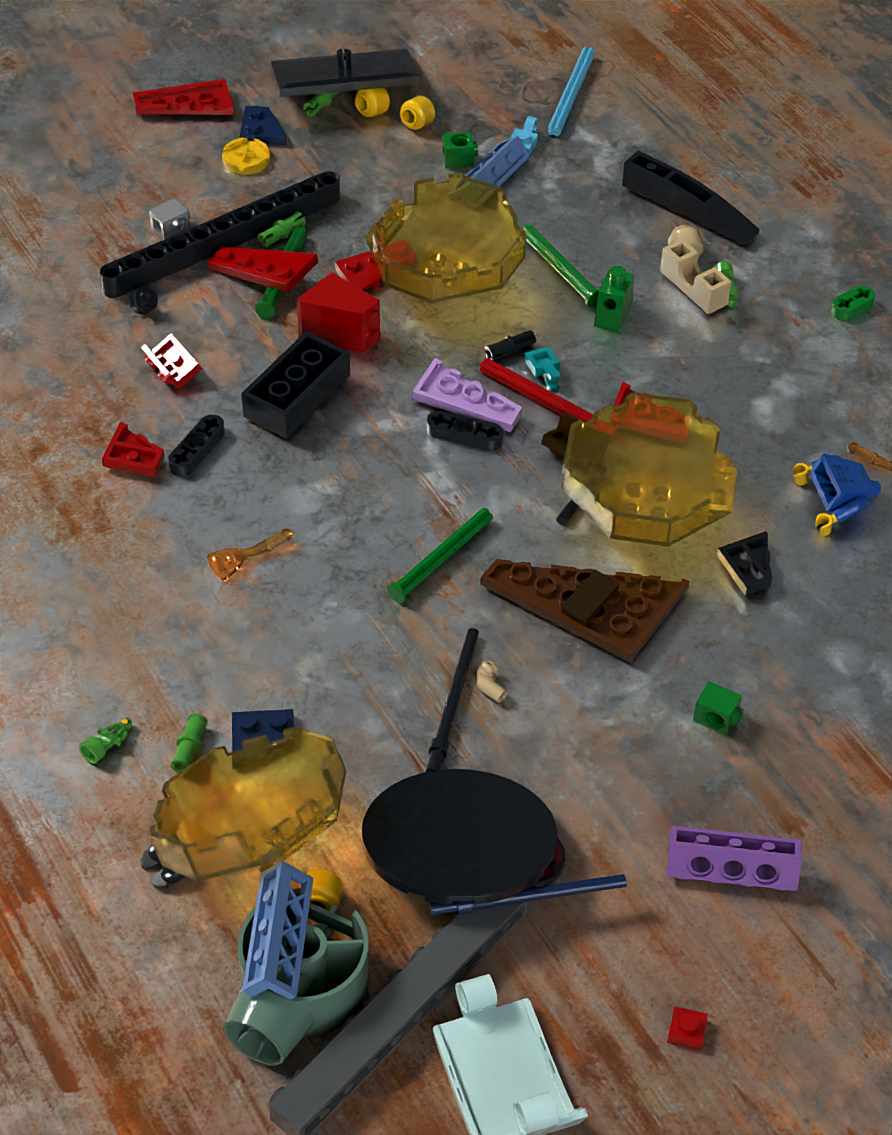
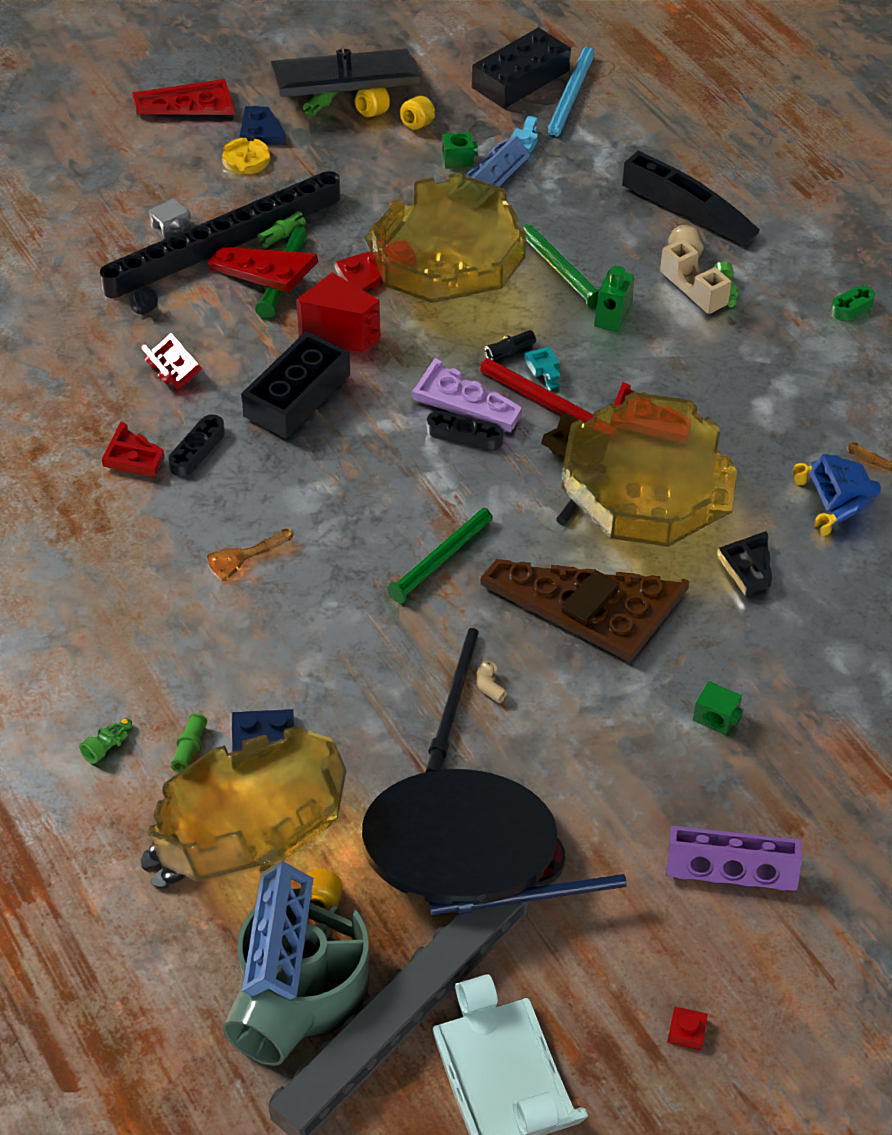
(521, 67): none -> black brick

